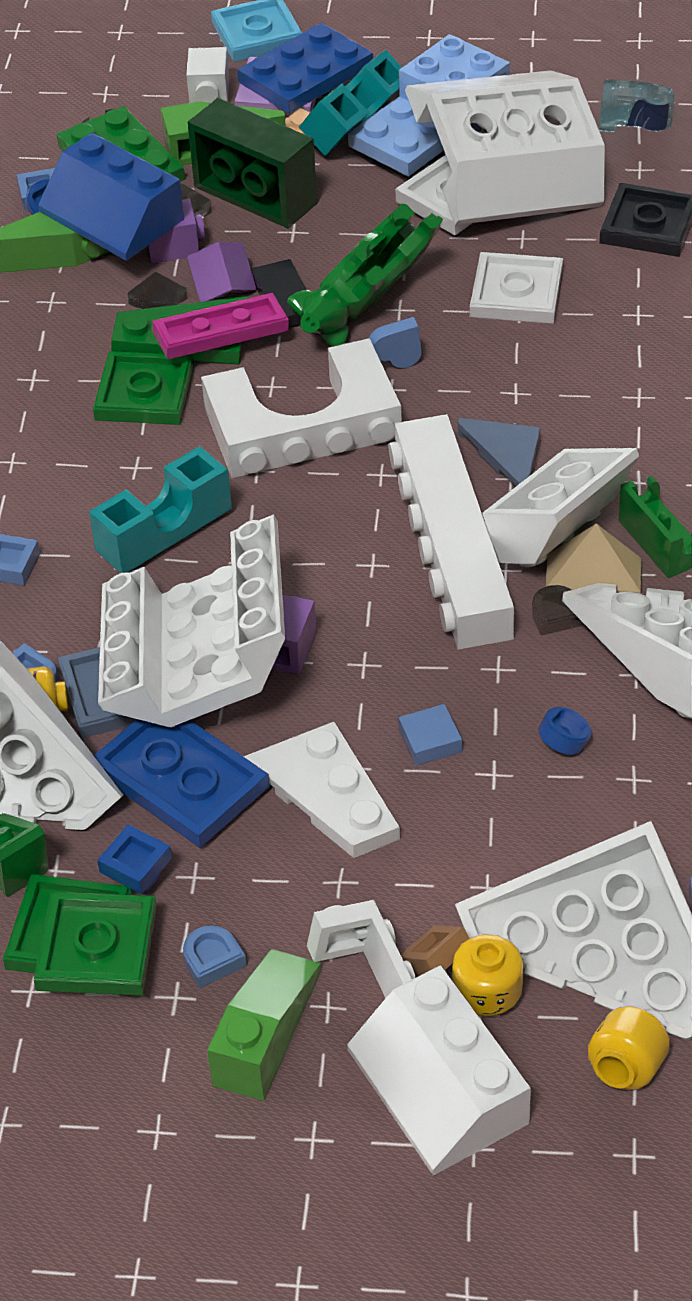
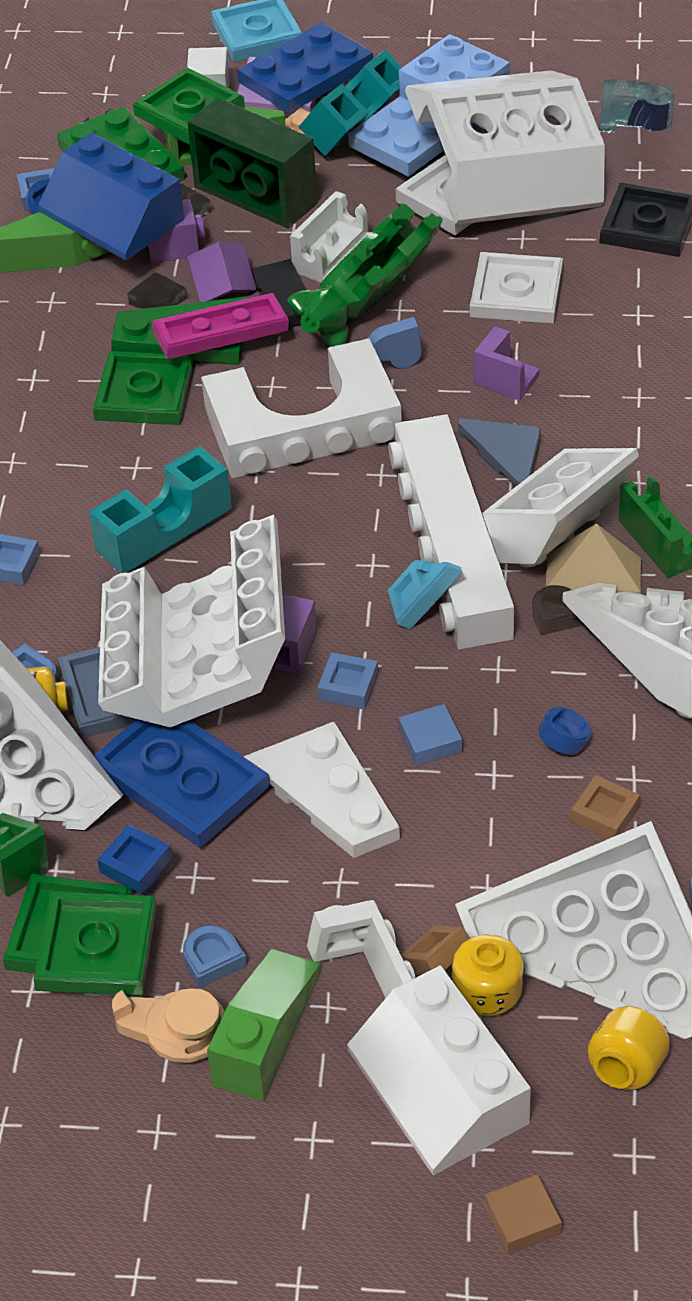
(173, 1026): none -> light nougat piece
(181, 99): none -> green tile
(327, 237): none -> white hinge
(347, 680): none -> medium blue tile
(419, 589): none -> medium azure tile
(498, 371): none -> medium lavender panel
(523, 1214): none -> medium nougat tile
(605, 808): none -> medium nougat tile

